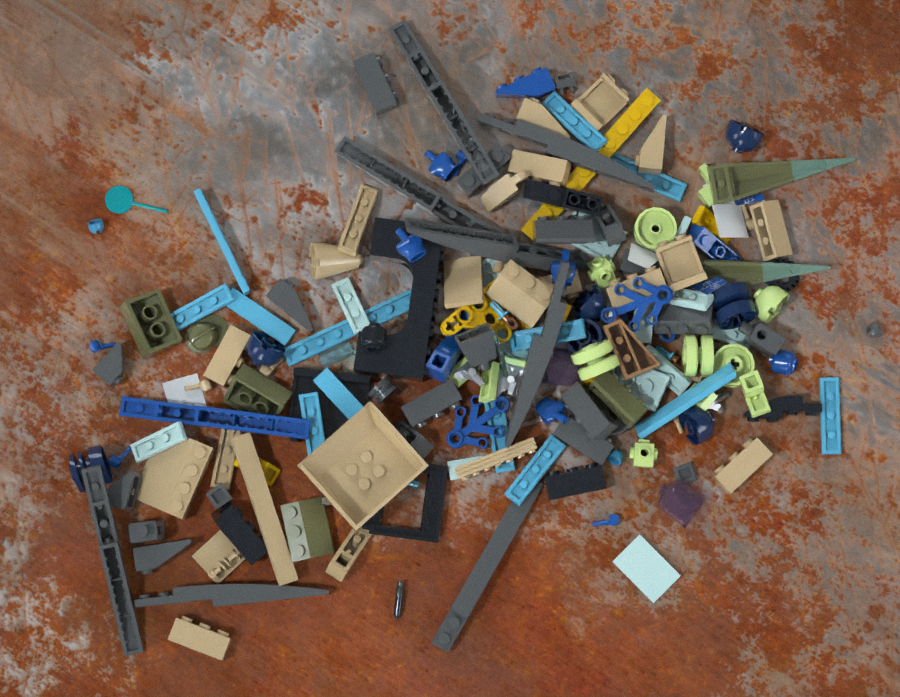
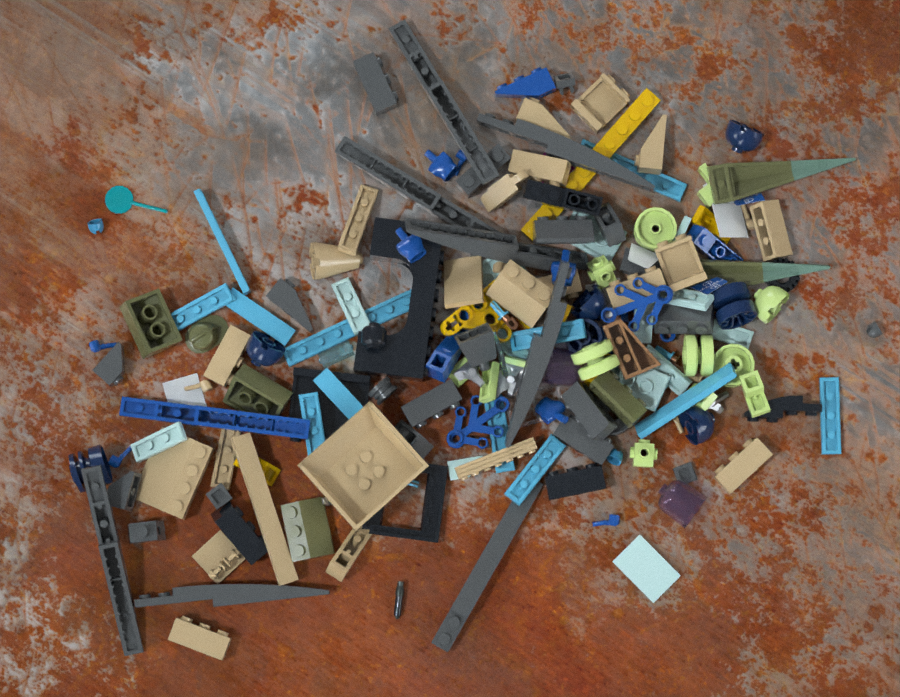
(154, 556): dark grey slope -> none
(266, 371): tan hand -> none
(574, 122): medium azure tile -> none
(768, 341): dark grey torso -> none
(784, 362): blue head -> none

